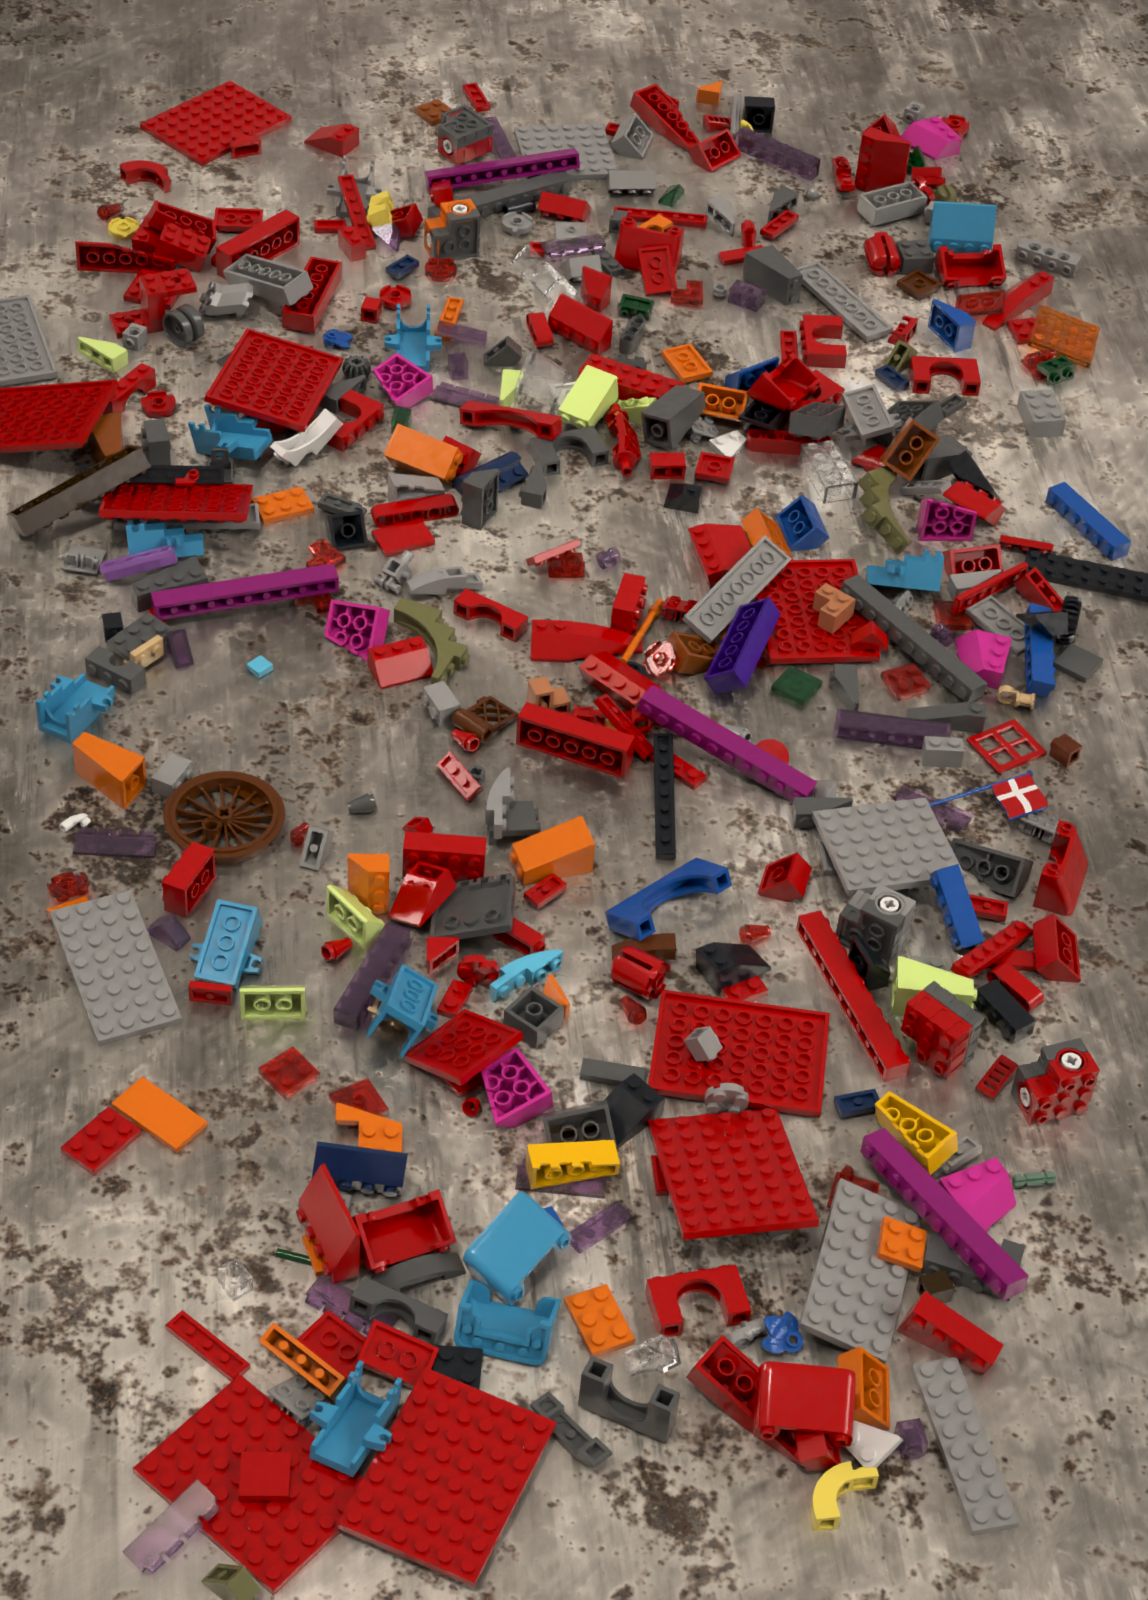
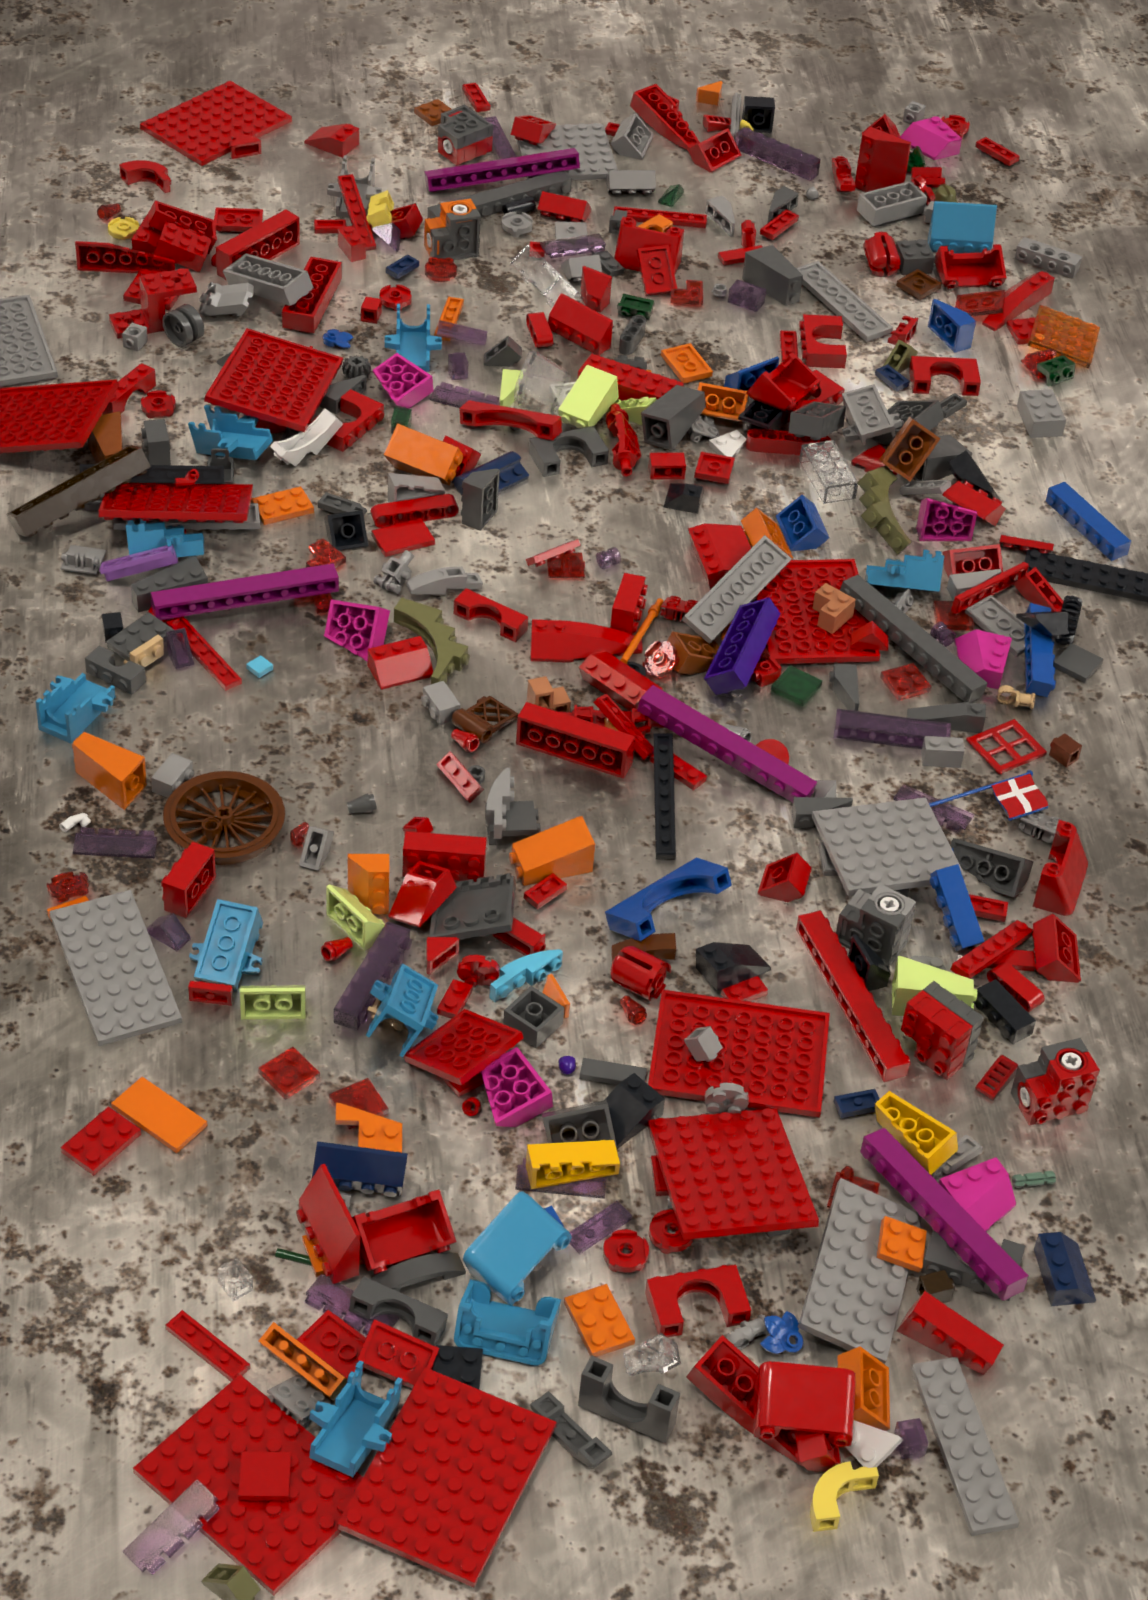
(104, 353): yellowish green slope -> none
(207, 655): none -> red tile
(441, 192): red brick -> none
(531, 129): none -> red slope
(535, 488): dark grey slope -> none
(567, 1064): none -> dark purple hinge
(623, 1262): none -> red plate
(661, 1238): none -> red plate
(751, 933): clear red cone -> none
(766, 672): none -> red brick
(997, 151): none -> red plate
(1063, 1270): none -> dark blue slope

